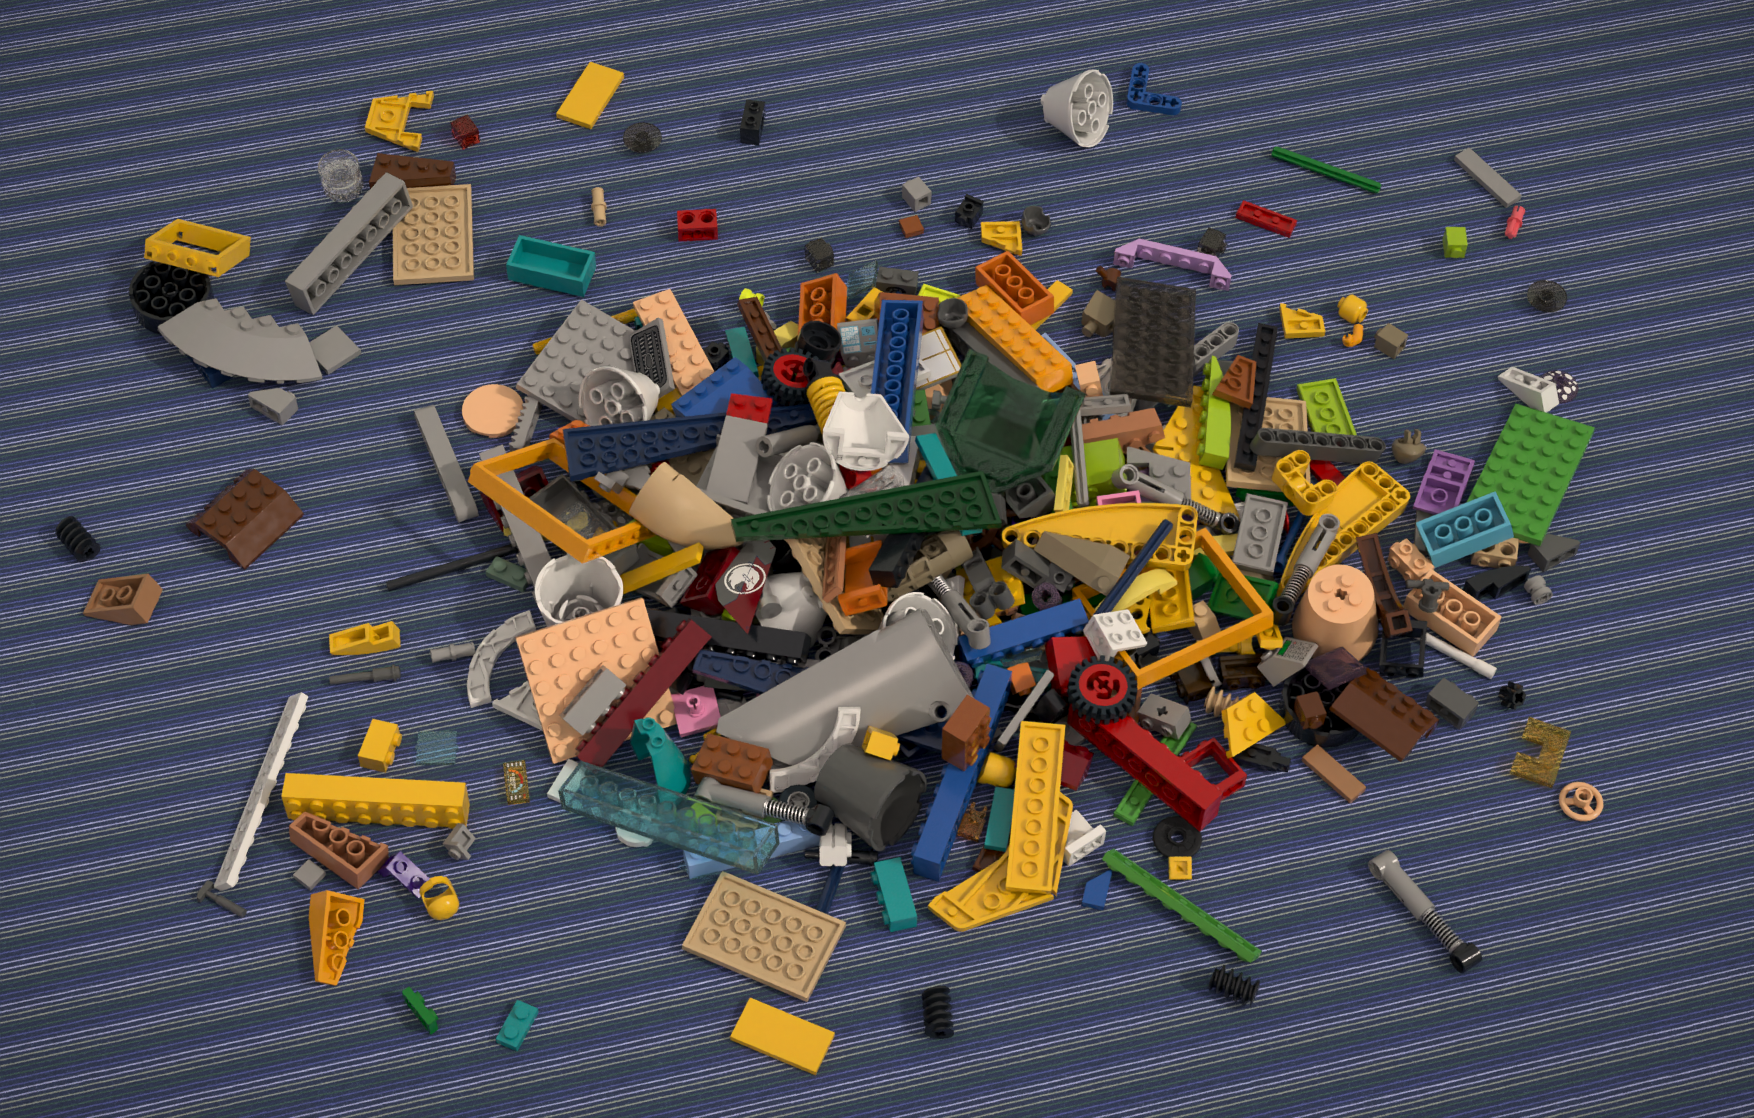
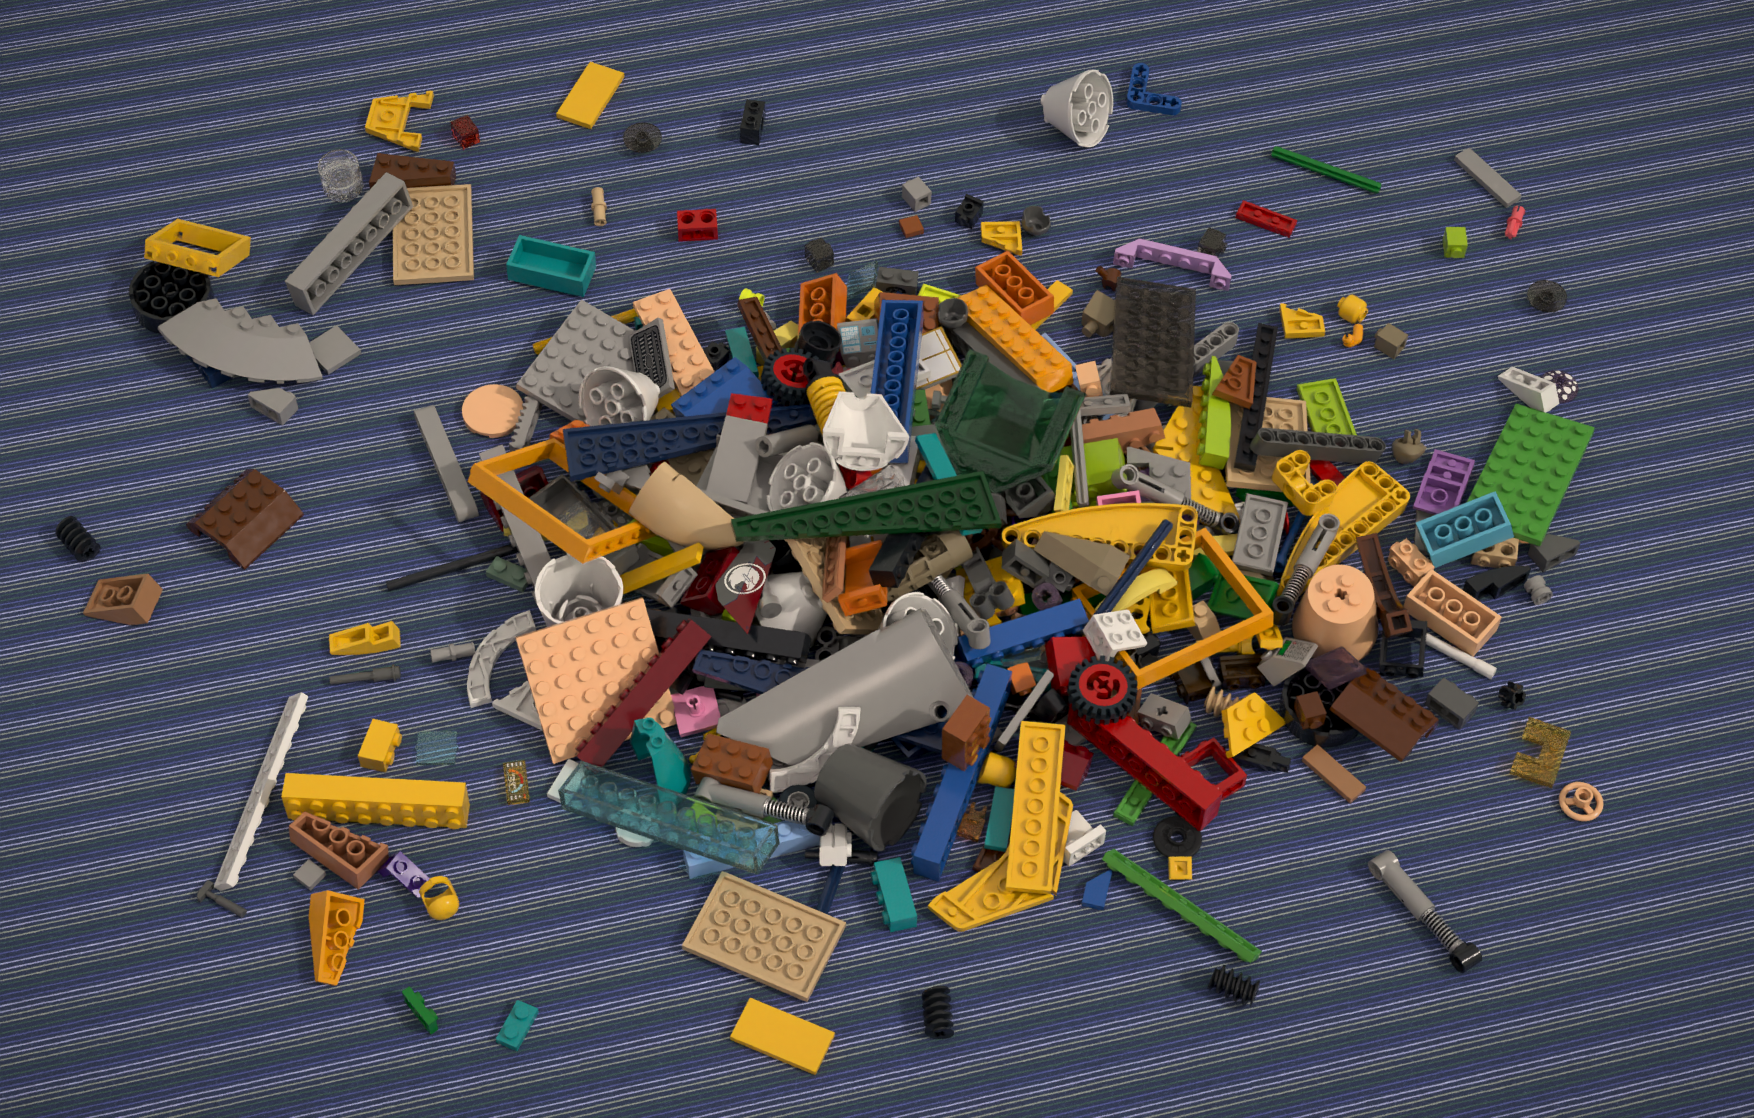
(459, 842): light grey bracket -> none
(593, 700): light grey brick -> none
(880, 743): yellow brick -> none
(1431, 592): dark grey piece -> none

